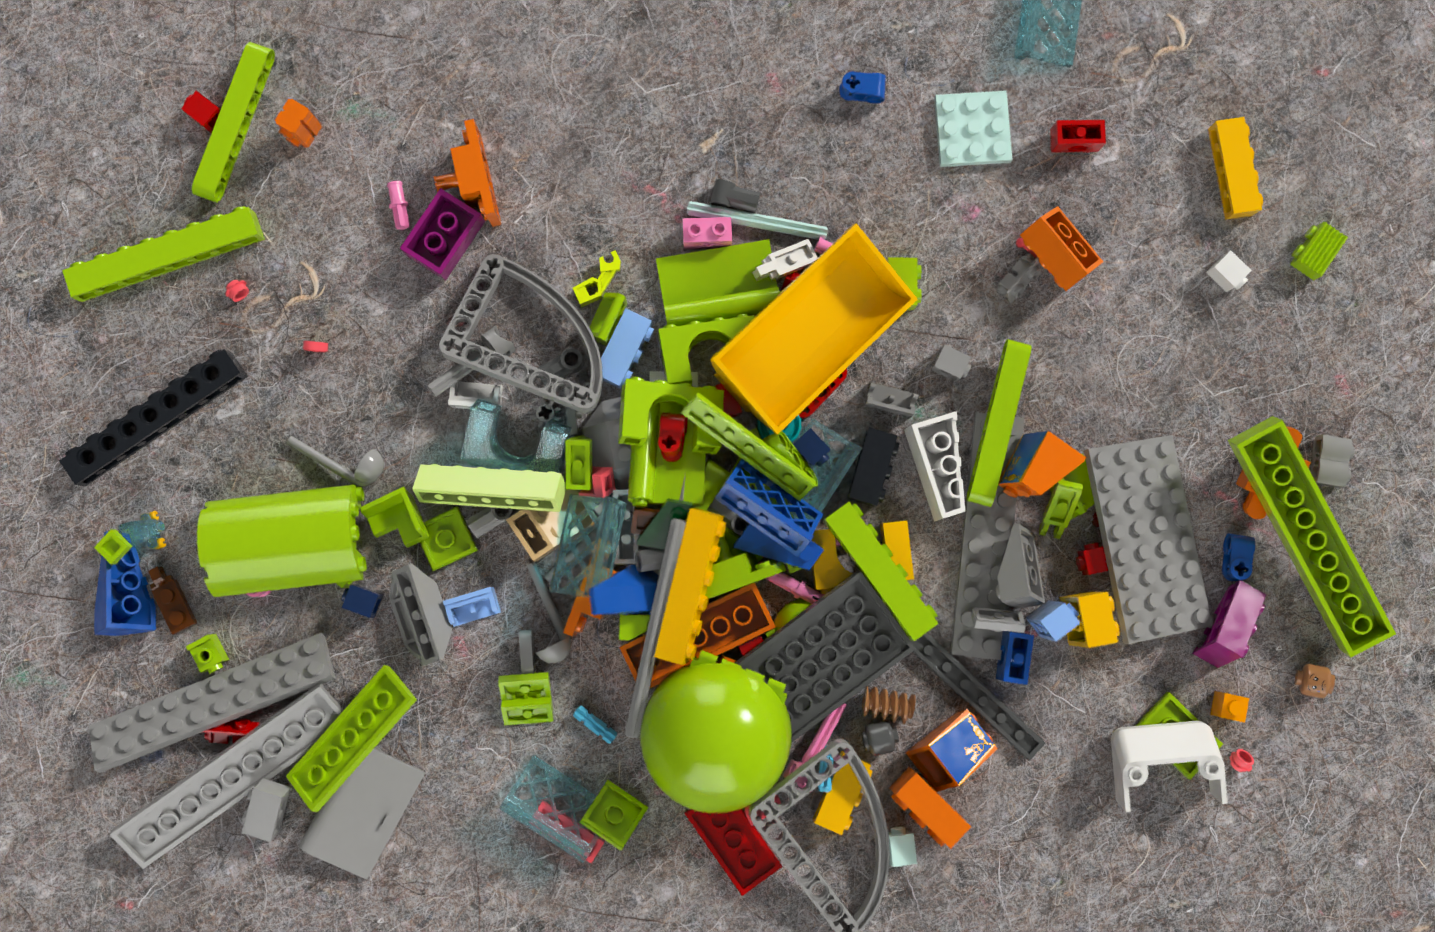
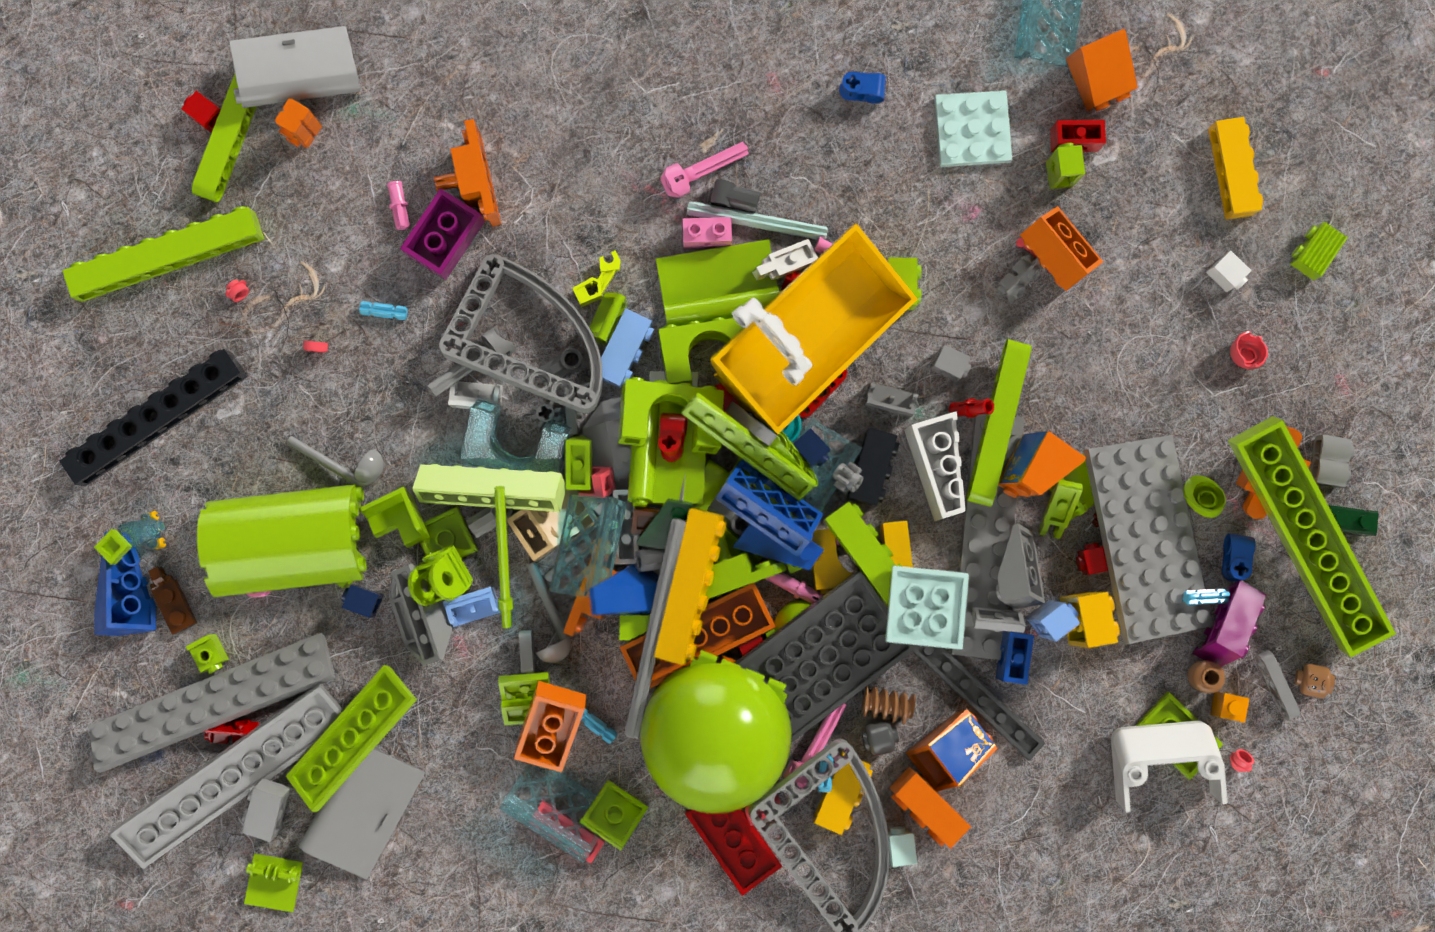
(273, 882): none -> lime hinge
(293, 66): none -> light grey door
(383, 310): none -> medium azure axle
(445, 577): none -> lime piece
(505, 602): none -> lime bar
(550, 726): none -> orange brick
(698, 170): none -> bright pink piece
(751, 423): none -> light grey beam
(774, 331): none -> white plate
(847, 477): none -> light grey gear
(927, 607): none -> light aqua plate
(972, 407): none -> red pin
(1065, 166): none -> lime brick
(1103, 71): none -> orange slope
(1204, 496): none -> lime hat
(1206, 596): none -> medium azure axle
(1206, 676): none -> medium nougat head
(1248, 351): none -> coral hair
(1277, 685): none -> light grey beam
(1356, 521): none -> dark green brick

